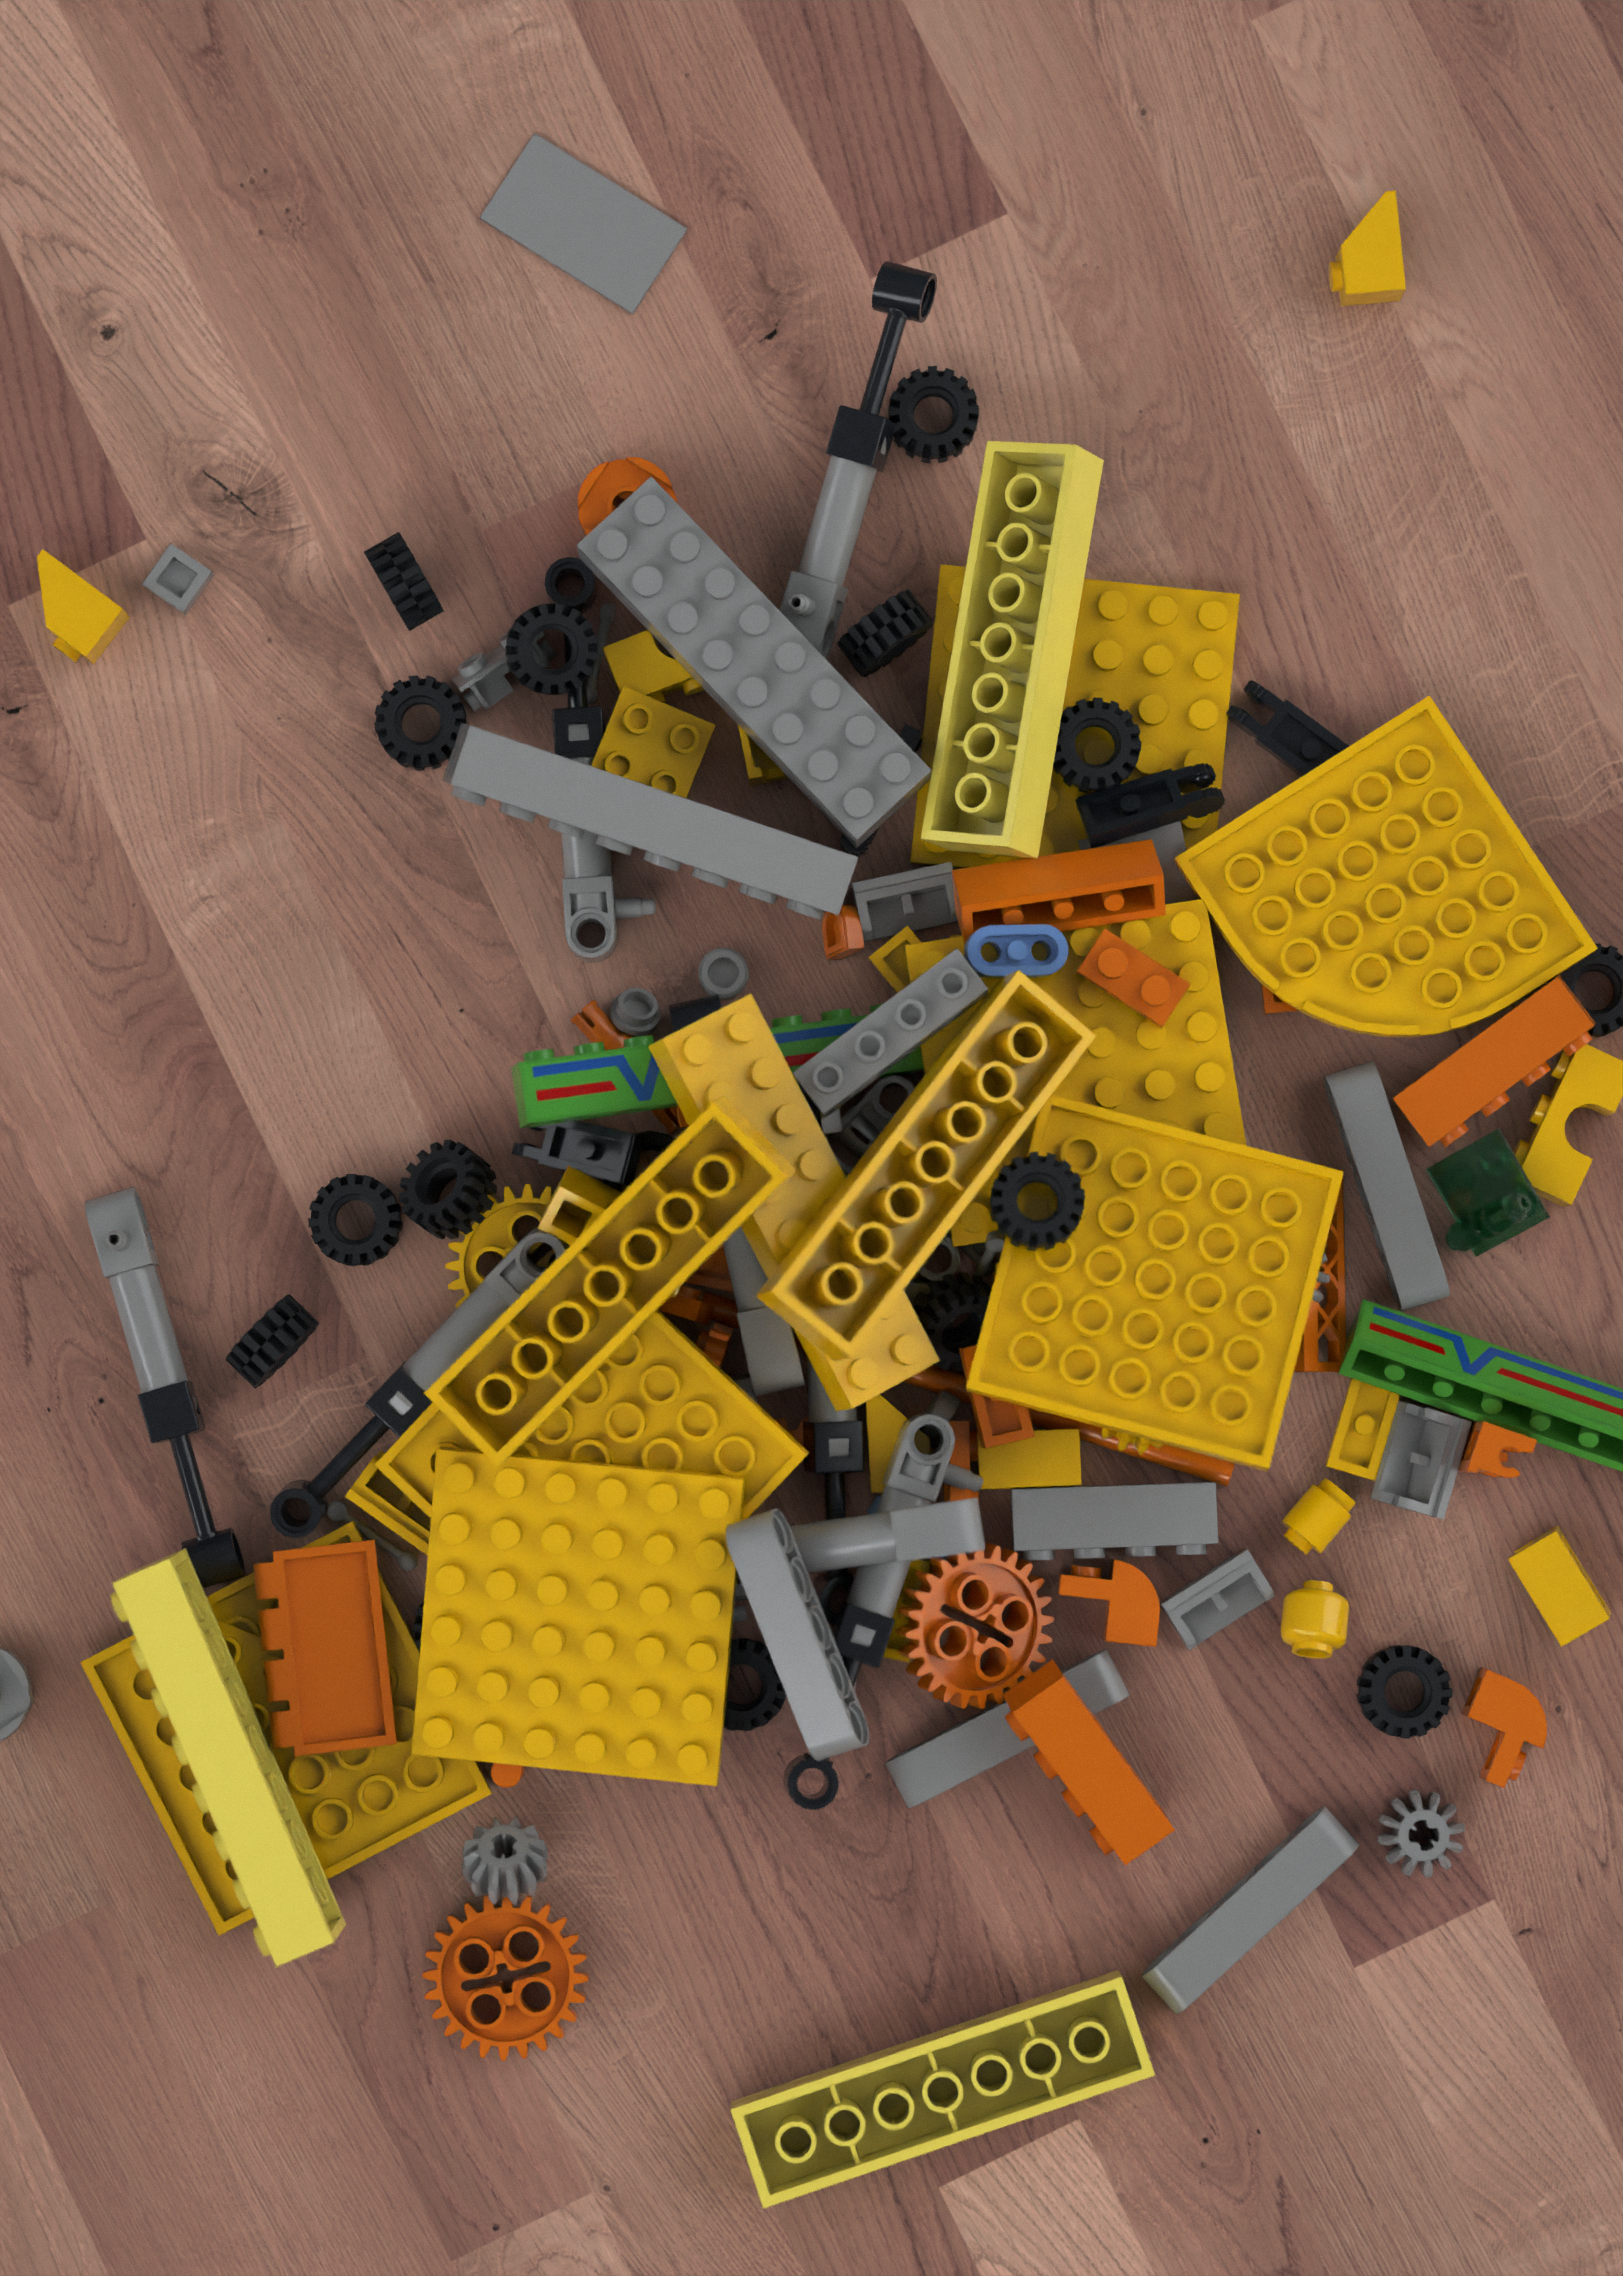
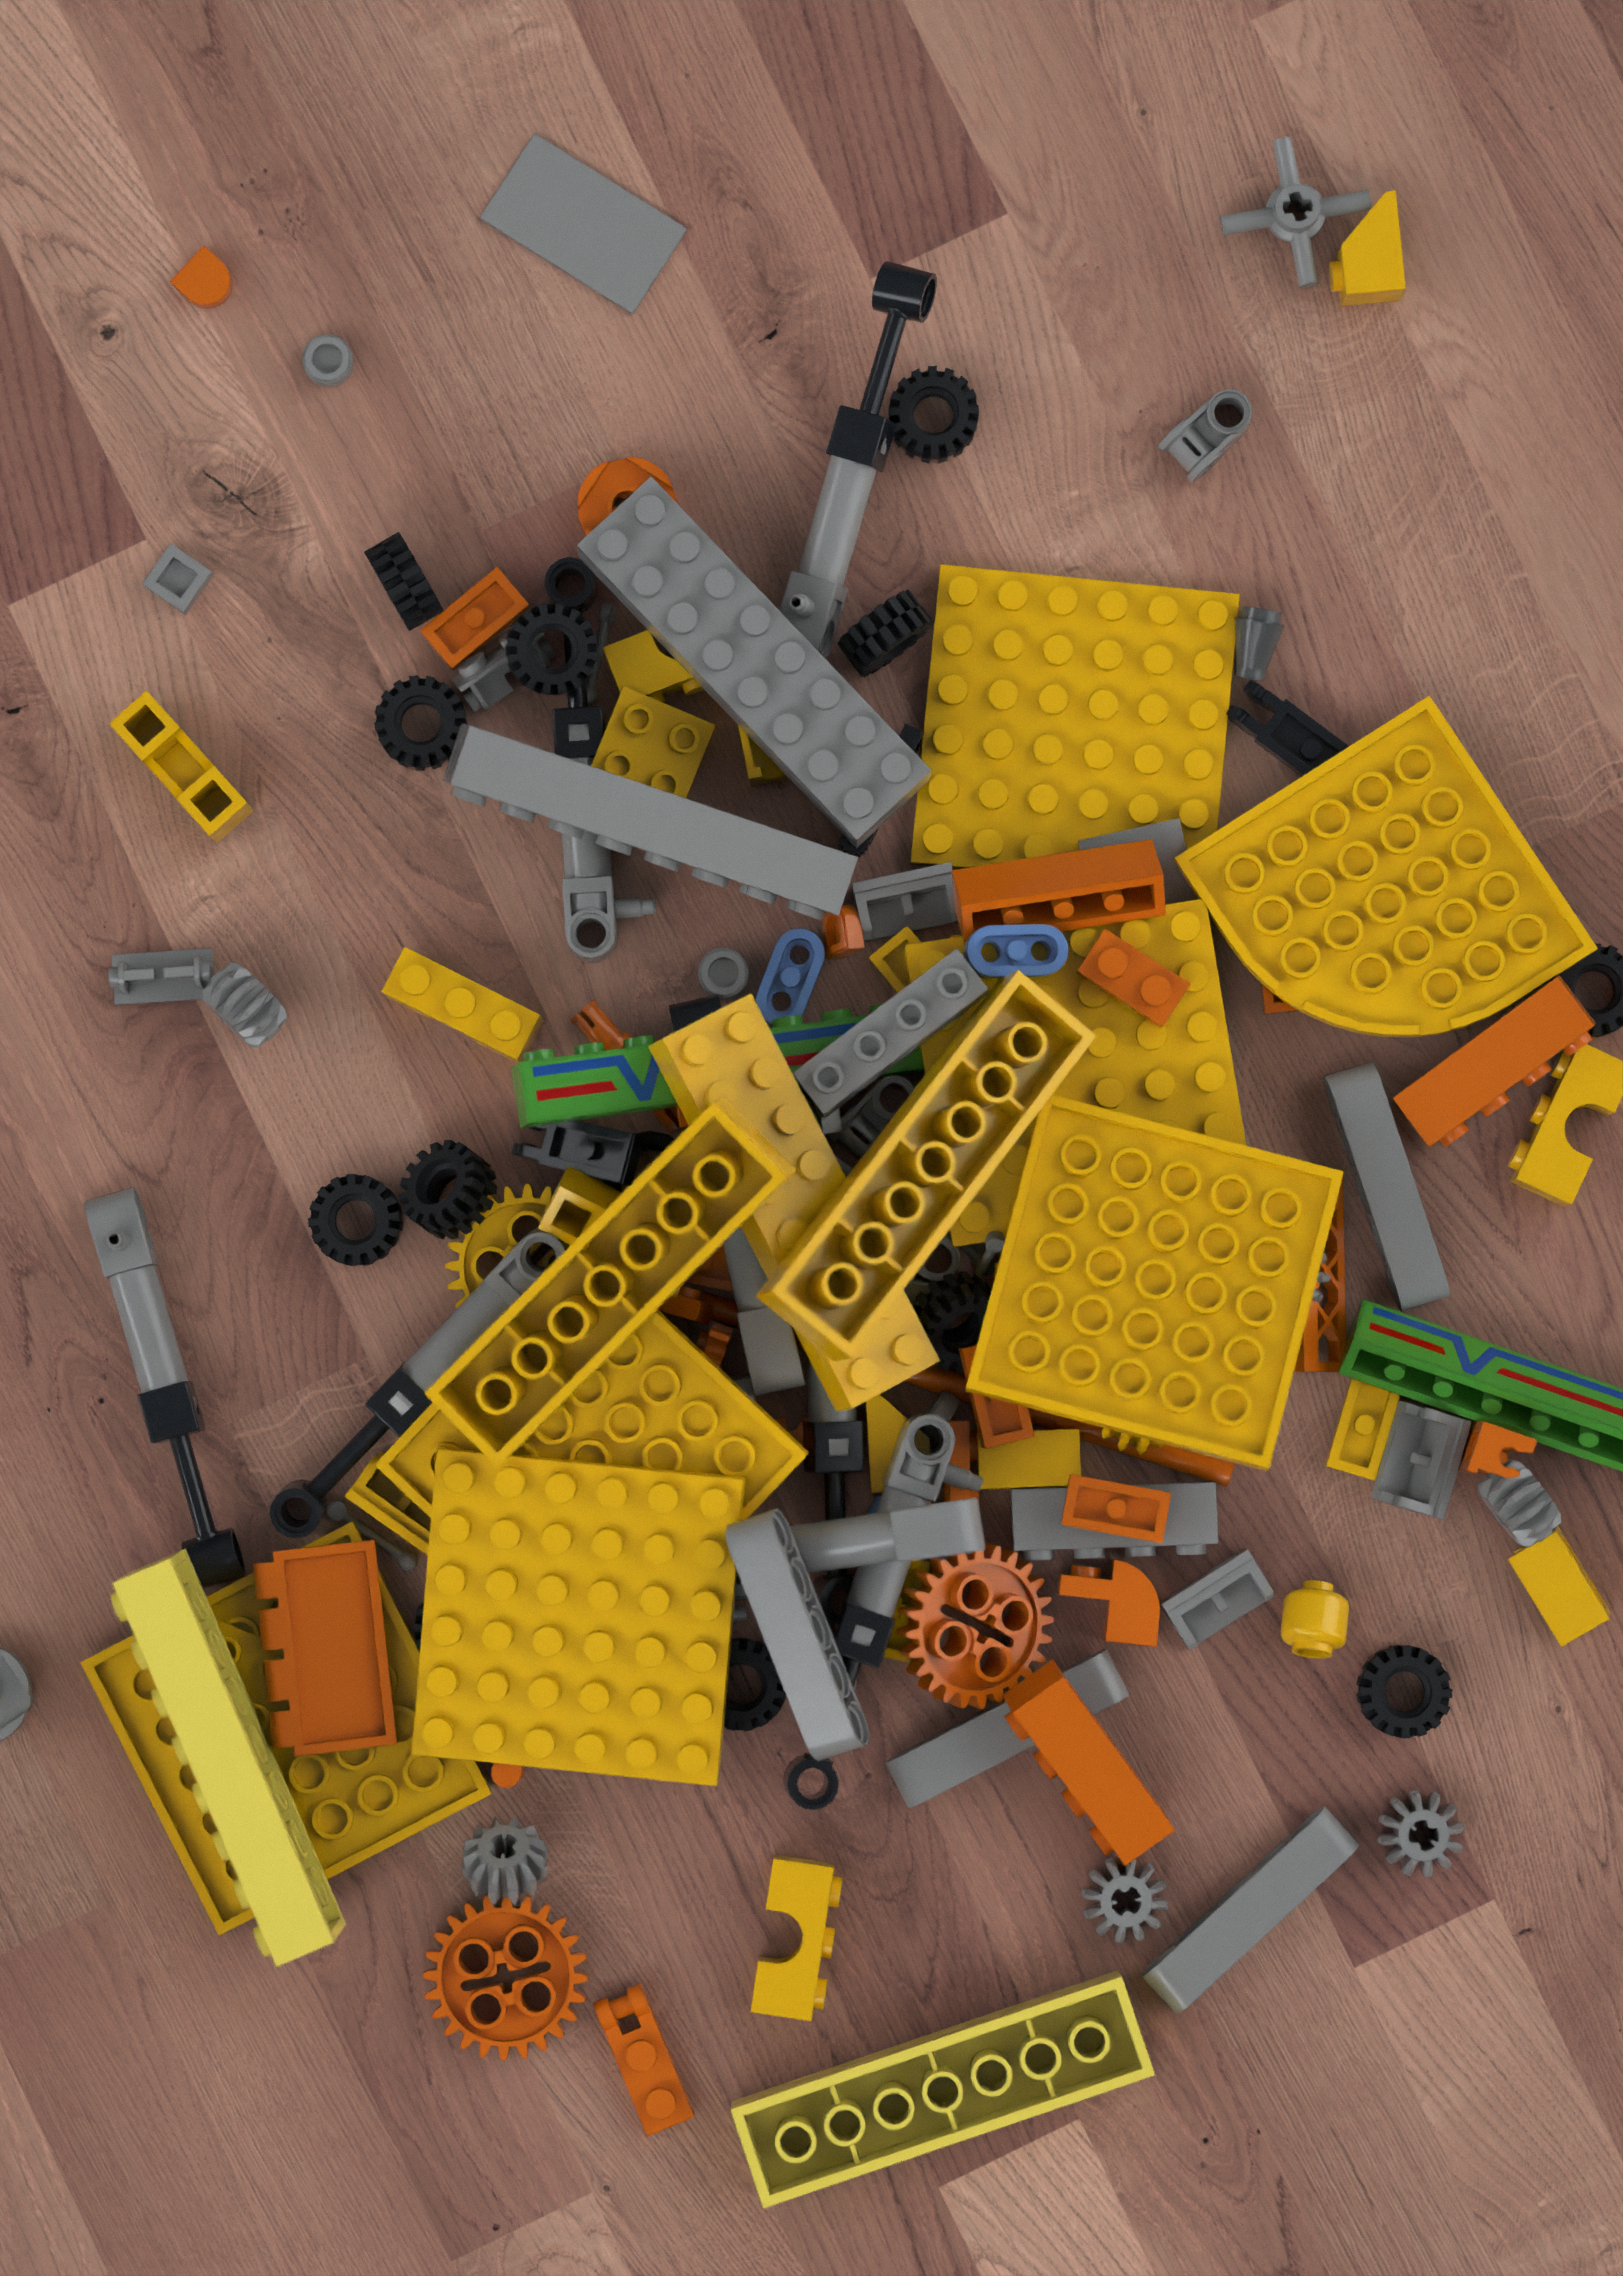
(76, 611): yellow slope -> none
(161, 976): none -> light grey hinge
(181, 767): none -> yellow arch
(204, 280): none -> orange tile
(244, 1005): none -> light grey gear
(272, 1341): black tyre -> none
(328, 360): none -> light grey tile
(462, 1005): none -> yellow arch
(475, 618): none -> orange plate
(635, 1012): light grey plate -> none
(644, 2061): none -> orange plate
(790, 978): none -> medium blue plate
(791, 1984): none -> yellow arch
(1012, 648): light yellow brick -> none
(1037, 1170): black tyre -> none
(1115, 1508): none -> orange plate
(1125, 738): black tyre -> none
(1125, 1916): none -> light grey gear
(1148, 803): black hinge -> none
(1205, 436): none -> light grey piece
(1256, 639): none -> dark grey cone
(1284, 224): none -> light grey bar
(1318, 1517): yellow brick -> none
(1486, 1195): clear green hinge -> none
(1514, 1714): orange brick -> none
(1520, 1505): none -> light grey gear

